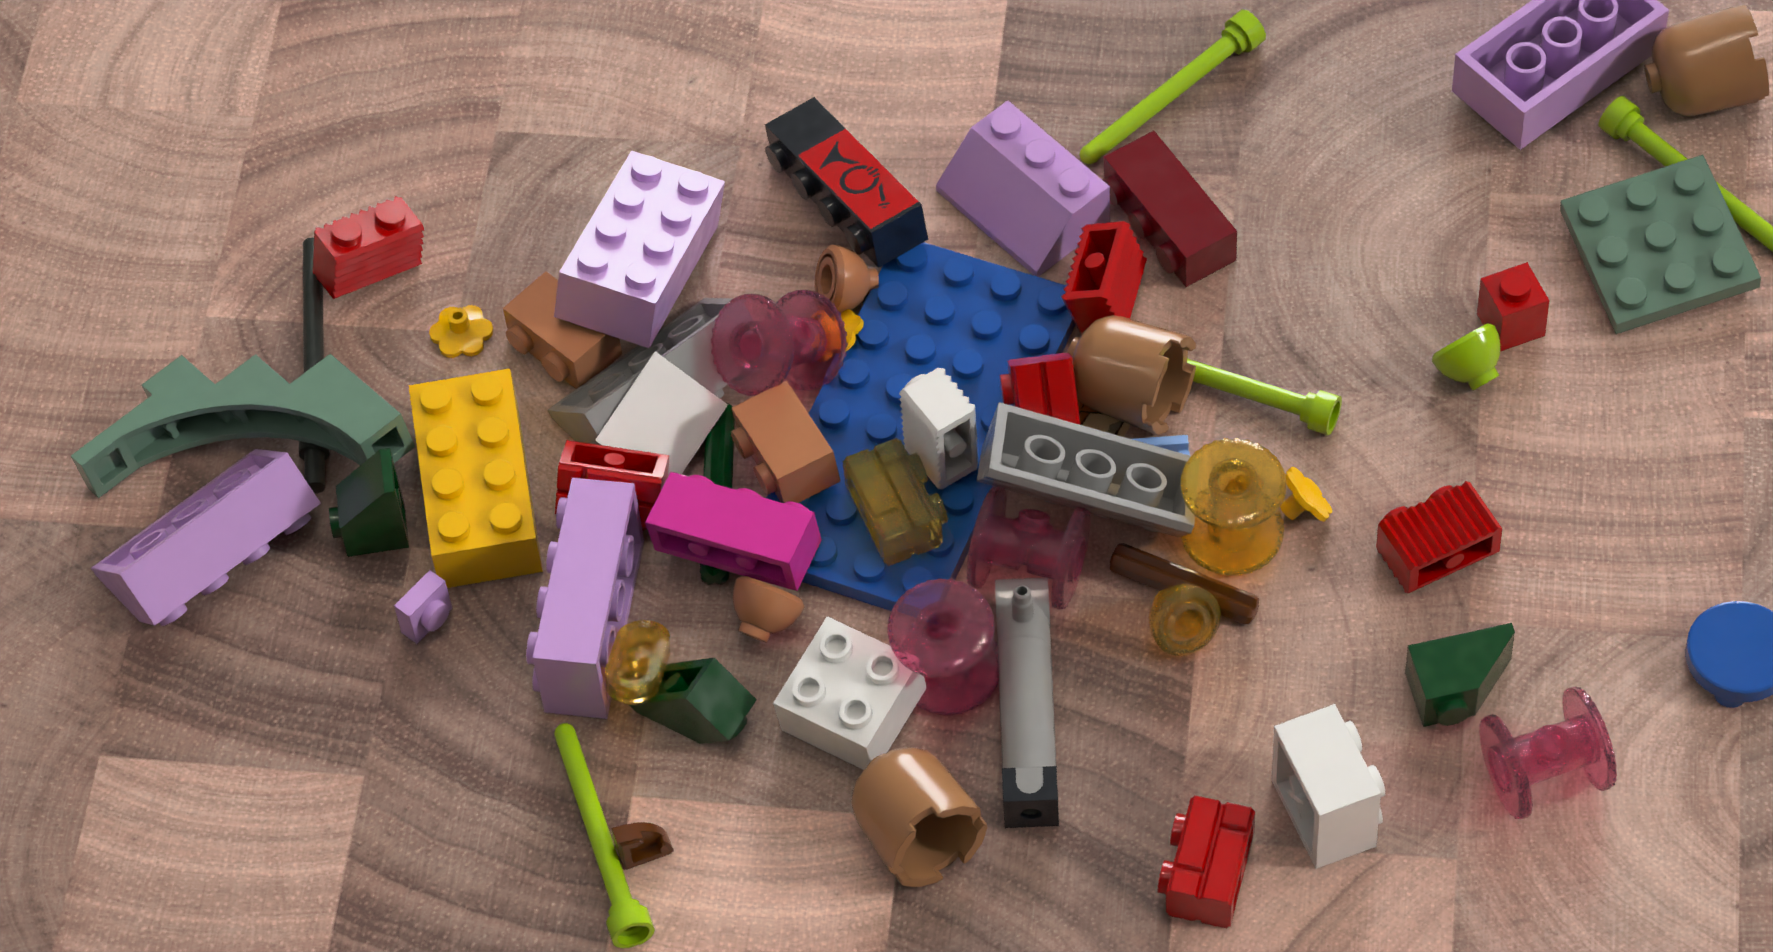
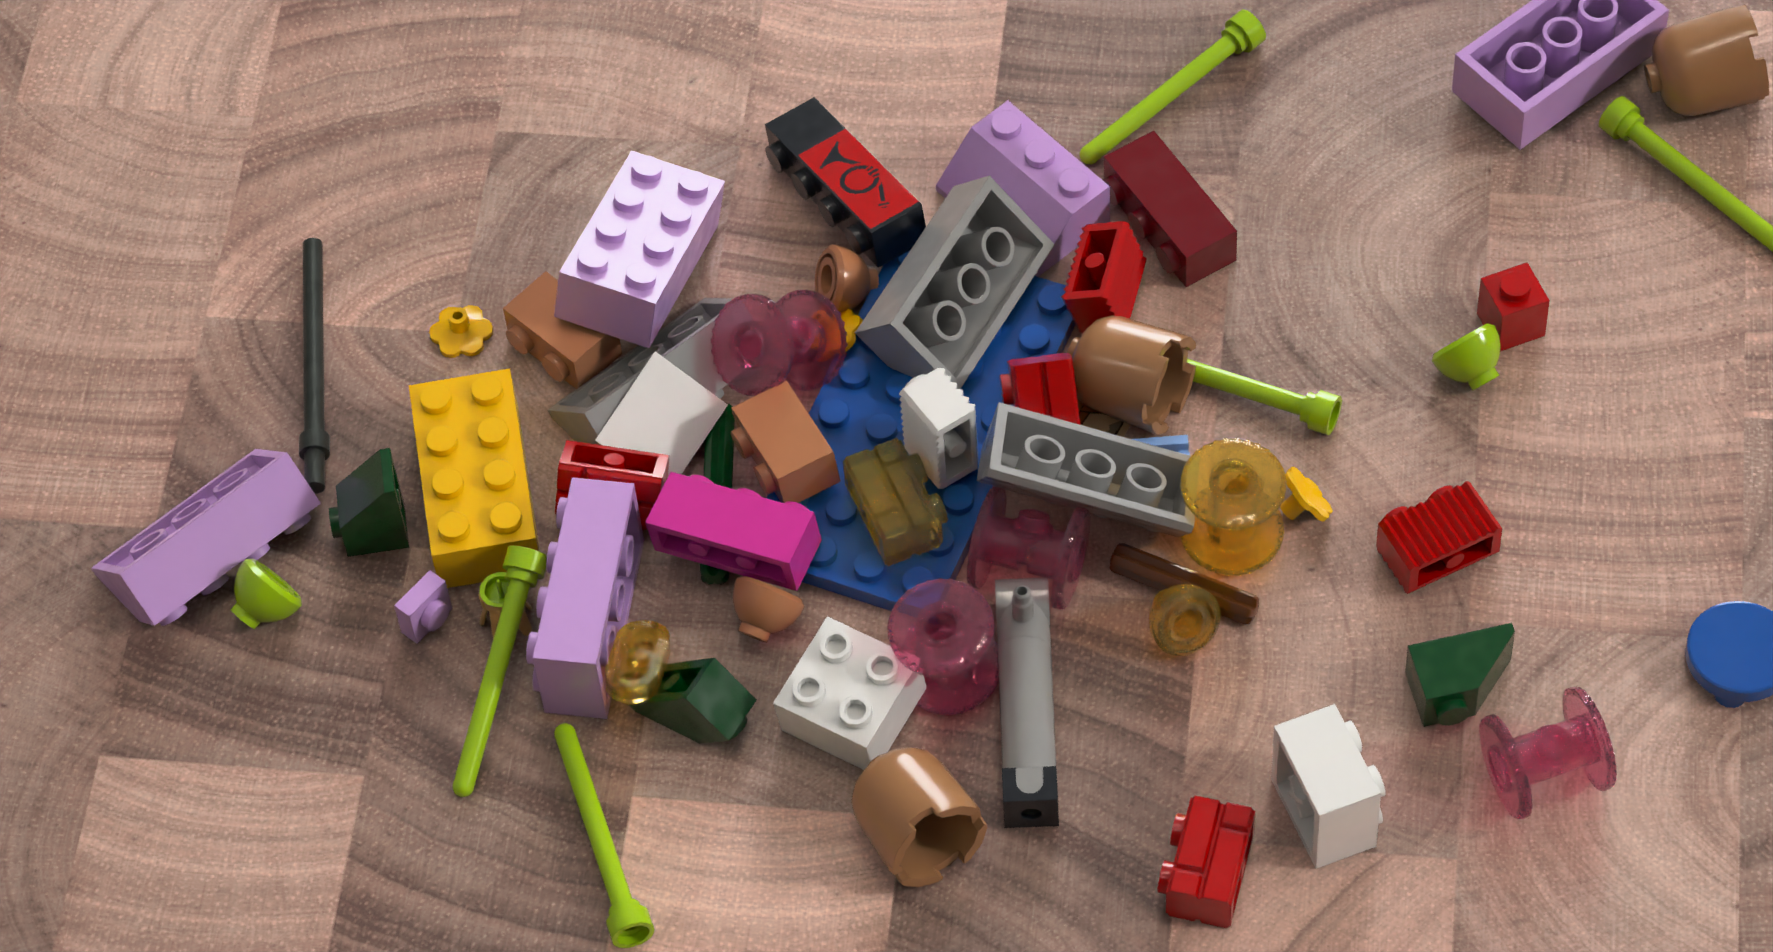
(253, 401): sand green arch -> none
(262, 595): none -> lime brick
(367, 247): red brick -> none
(492, 597): none -> piece
(523, 570): none -> lime piece
(640, 843): reddish brown tile -> none
(956, 284): none -> light grey slope
(1660, 244): sand green plate -> none

